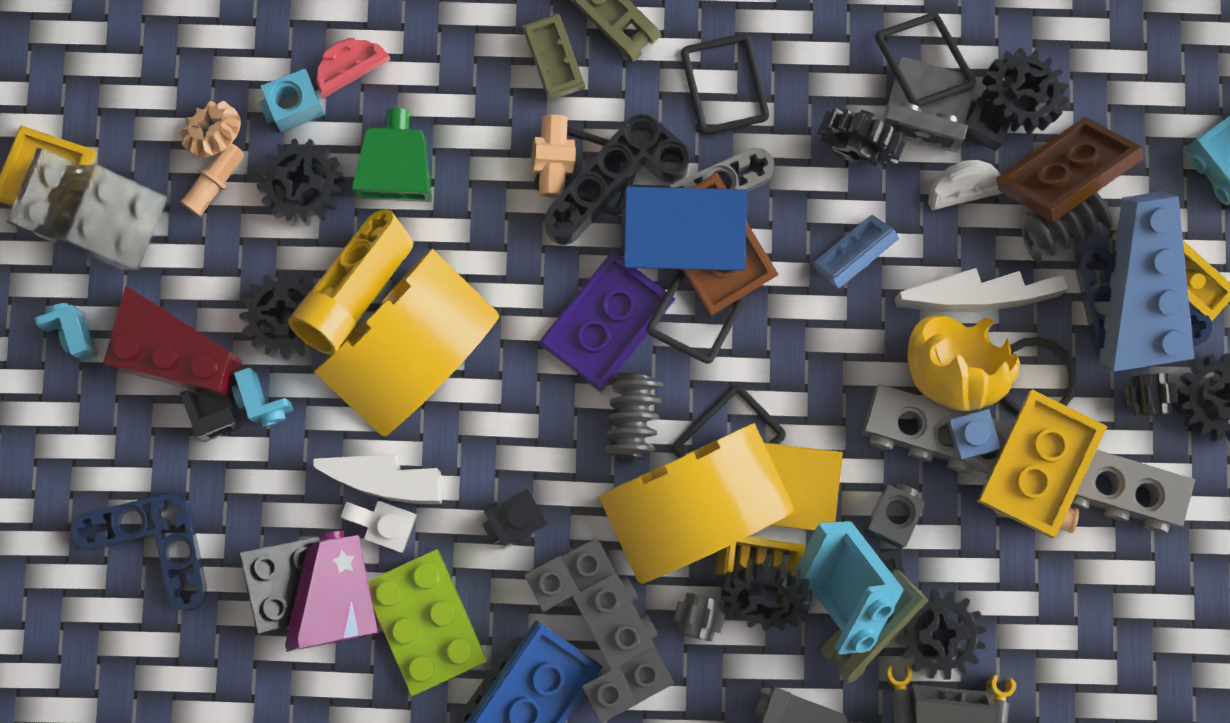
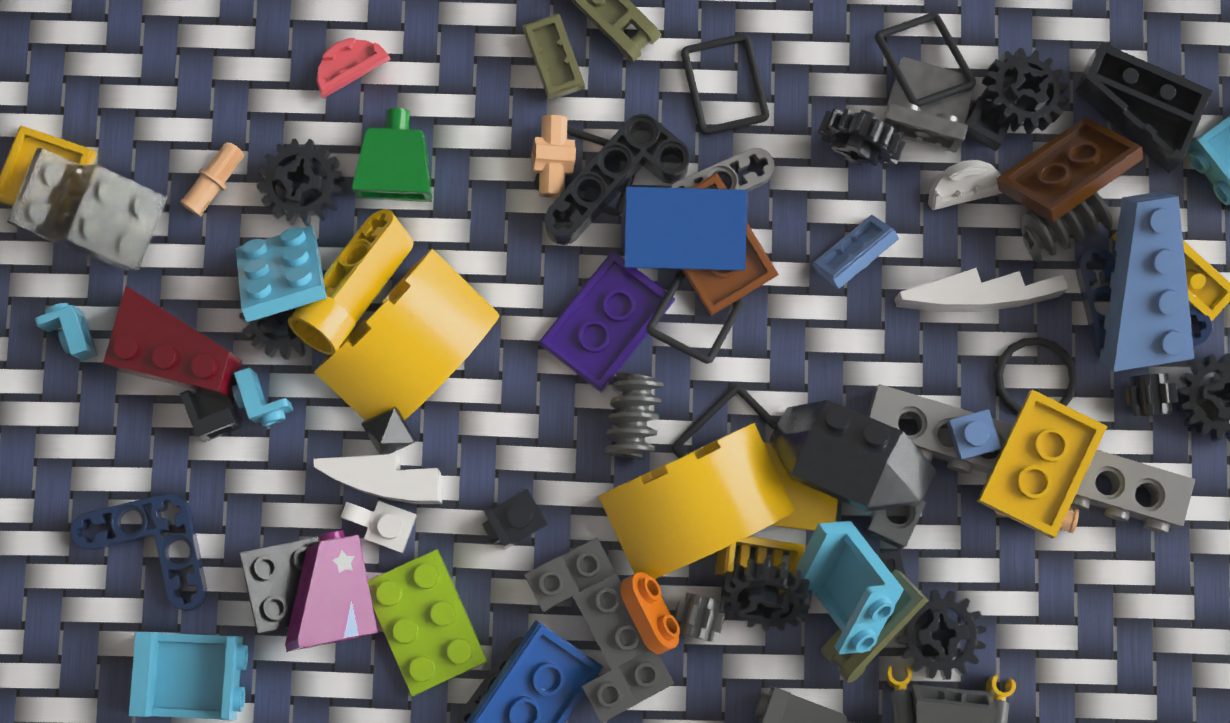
(187, 676): none -> medium azure panel
(218, 135): light nougat gear -> none
(279, 273): none -> medium azure plate
(305, 110): medium azure brick -> none
(388, 431): none -> black slope
(650, 613): none -> orange plate
(851, 456): none -> black wedge
(960, 363): yellow piece -> none
(1144, 102): none -> black wedge

